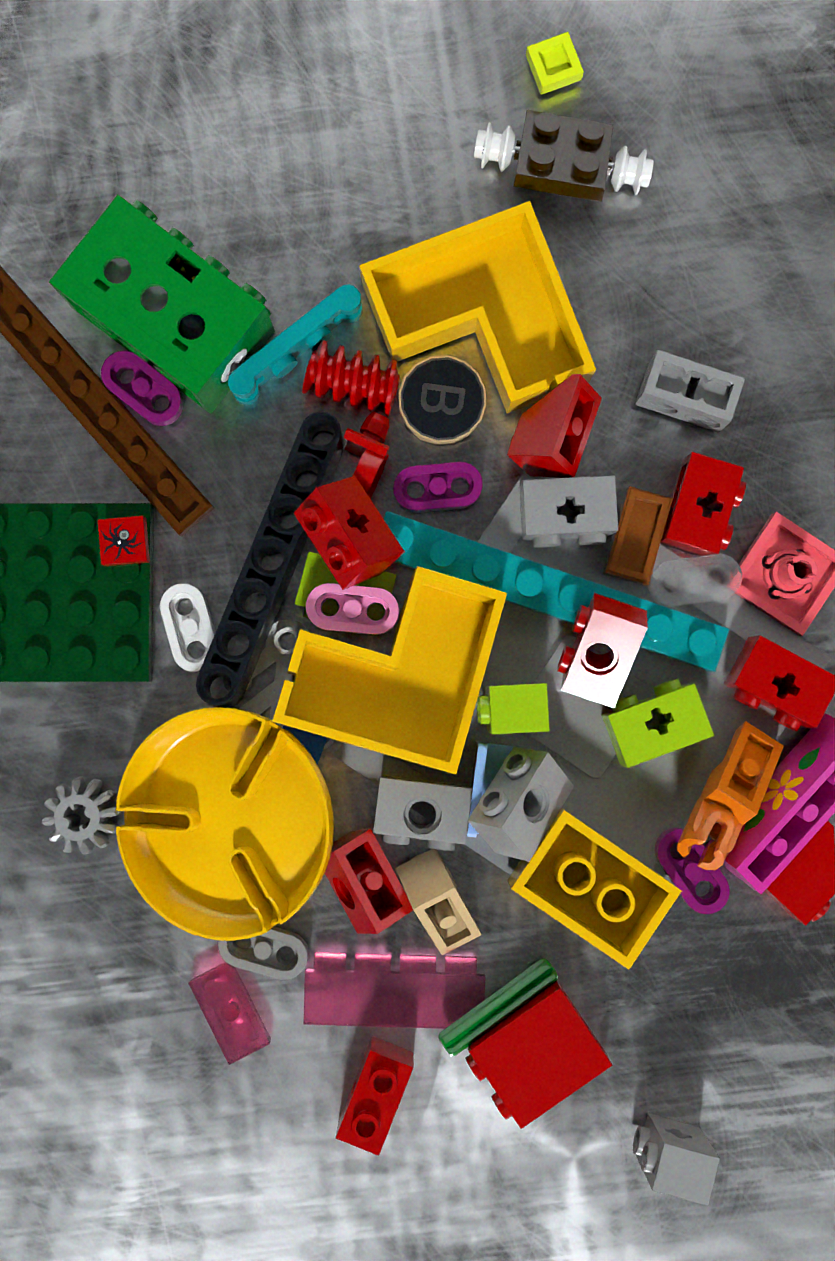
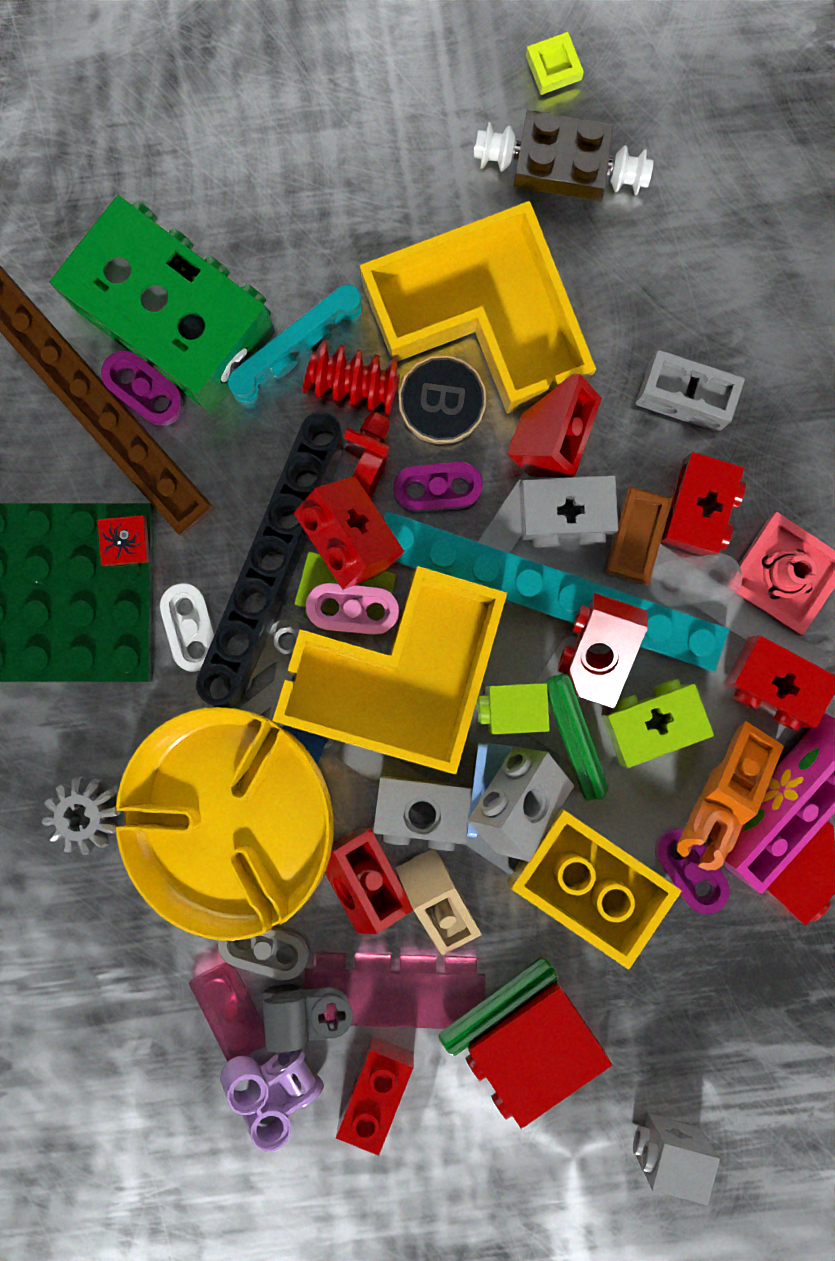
(271, 1094): none -> lavender piece
(297, 1016): none -> dark grey piece
(576, 737): none -> green axle

